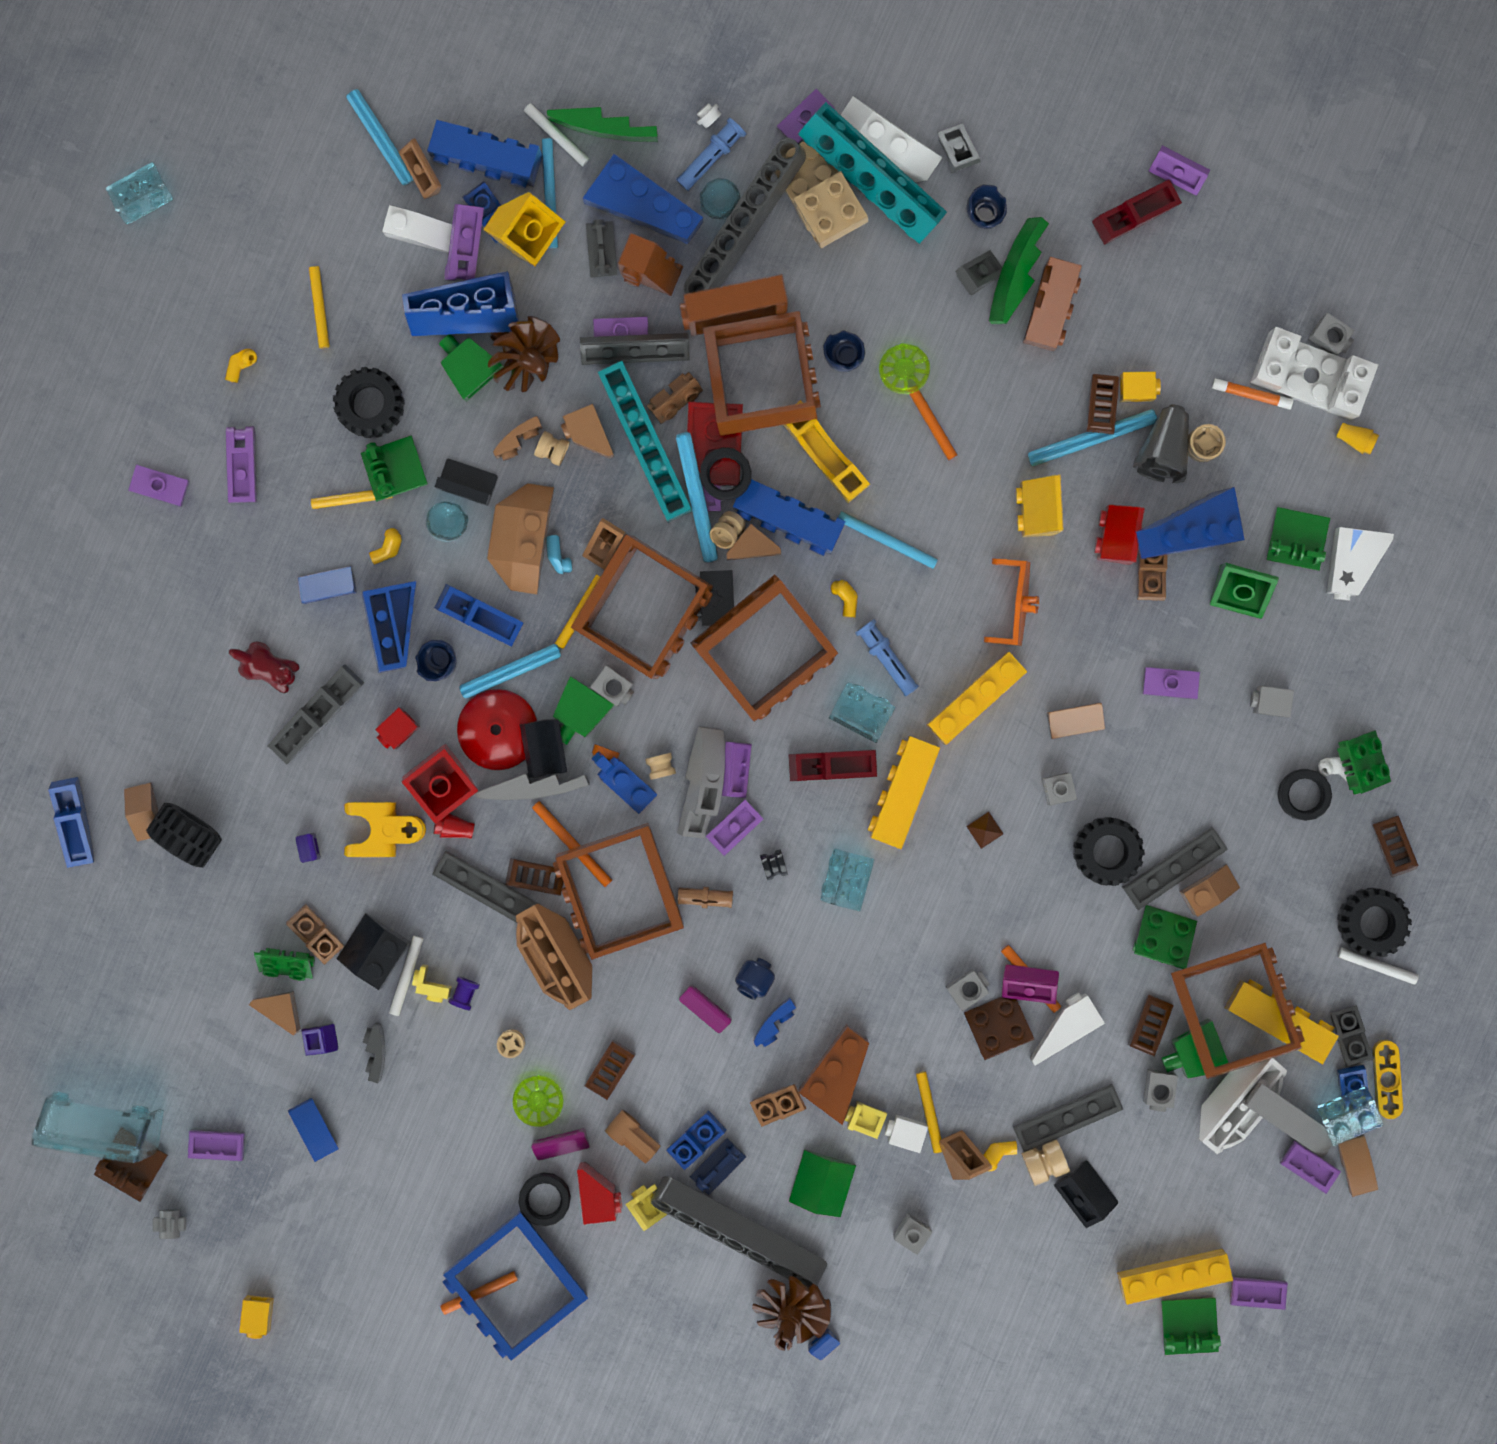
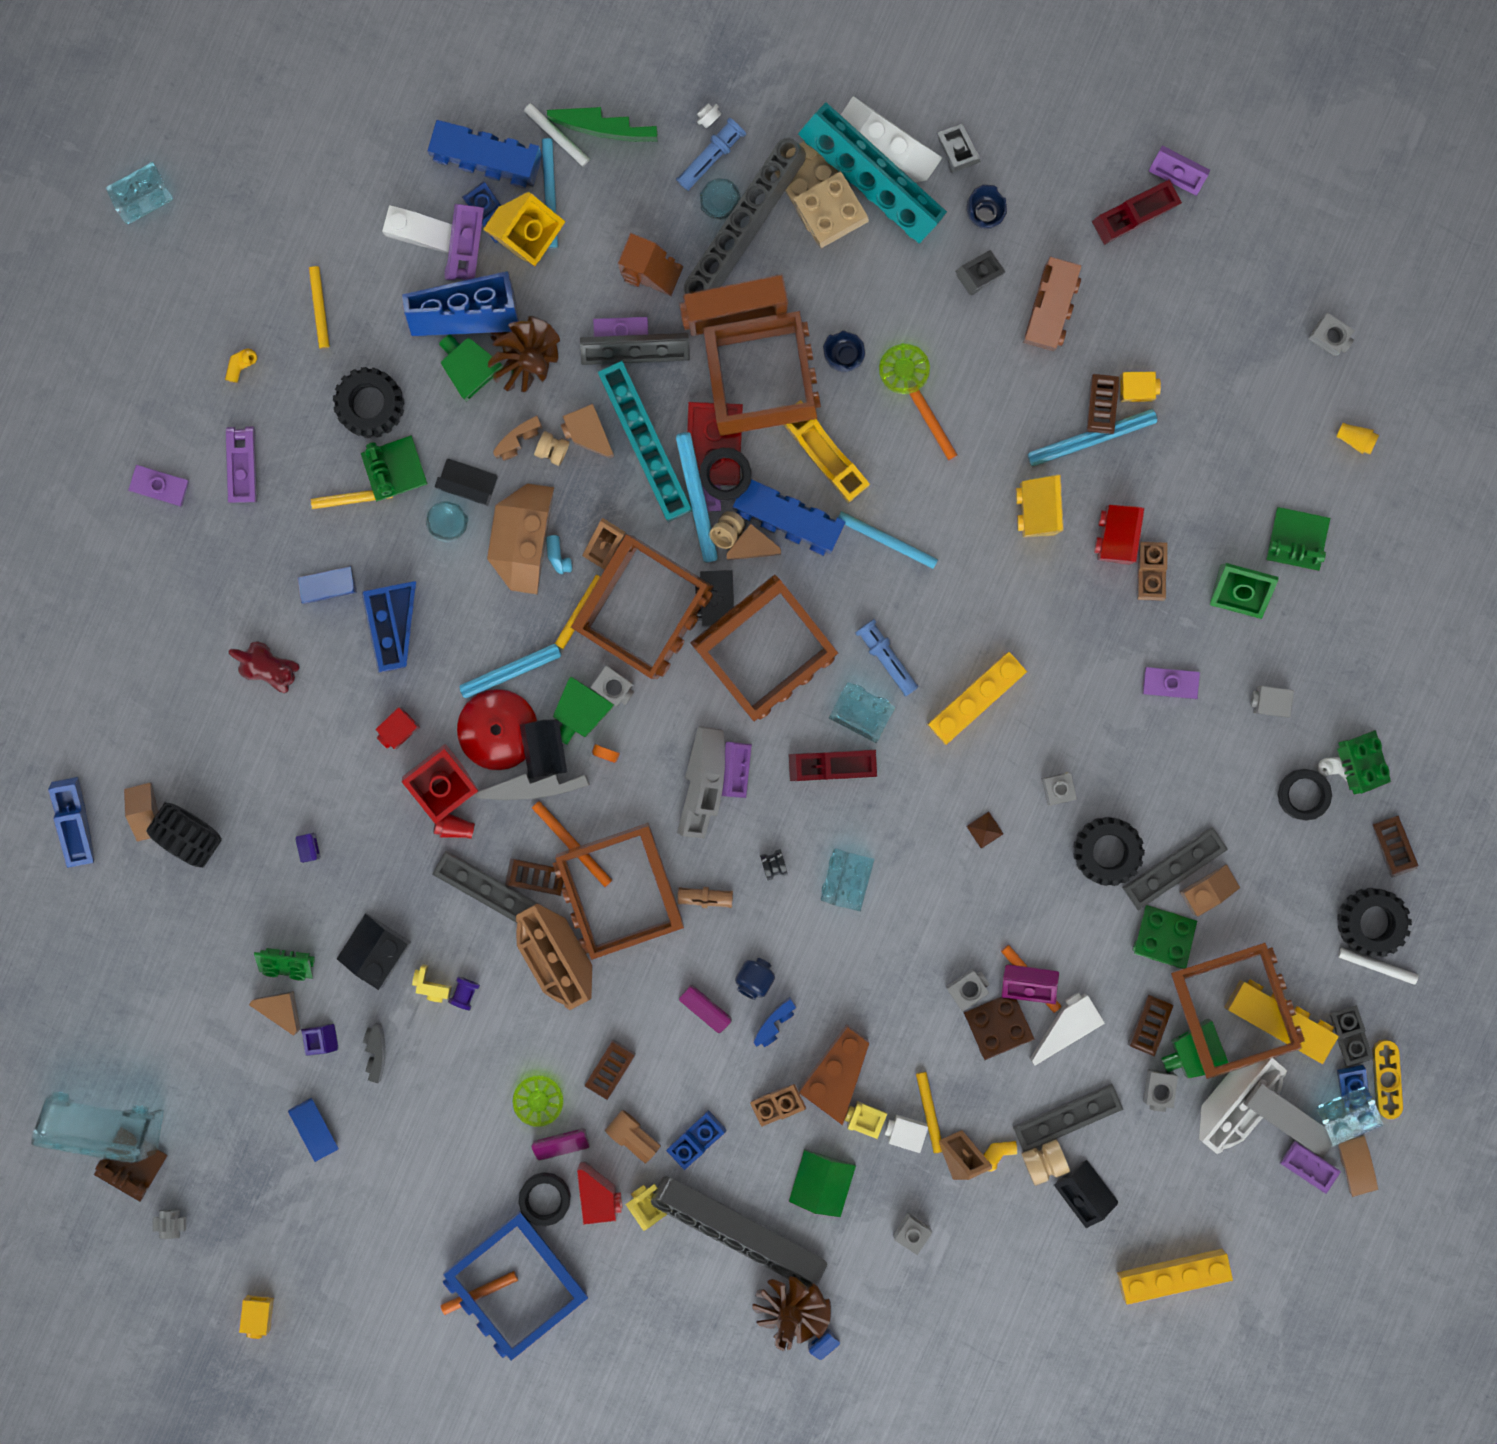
(216, 1145): medium lavender plate -> none
(315, 714): dark grey slope -> none
(315, 934): medium nougat slope -> none
(379, 136): medium azure axle -> none
(385, 829): yellow piece -> none
(390, 547): yellow arm -> none
(406, 975): white bar -> none
(420, 169): medium nougat slope -> none
(436, 660): dark blue hair -> none
(478, 615): blue slope -> none
(508, 1047): tan wheel -> none
(601, 248): dark grey hinge -> none
(624, 782): blue hinge -> none
(636, 198): blue wedge -> none
(660, 766): tan wheel -> none
(666, 406): medium nougat hinge -> none
(717, 1167): dark blue hinge -> none
(734, 827): medium lavender plate -> none
(801, 115): medium lavender plate -> none
(848, 595): yellow arm -> none
(904, 793): yellow brick -> none
(1014, 276): green slope -> none
(1022, 603): orange piece -> none
(1076, 720): slope -> none
(1166, 447): dark grey cone -> none
(1190, 1326): green hinge -> none
(1200, 525): blue wedge -> none
(1205, 443): tan wheel -> none
(1252, 393): orange bar -> none
(1258, 1293): medium lavender plate -> none
(1340, 382): white plate -> none
(1354, 560): white slope -> none

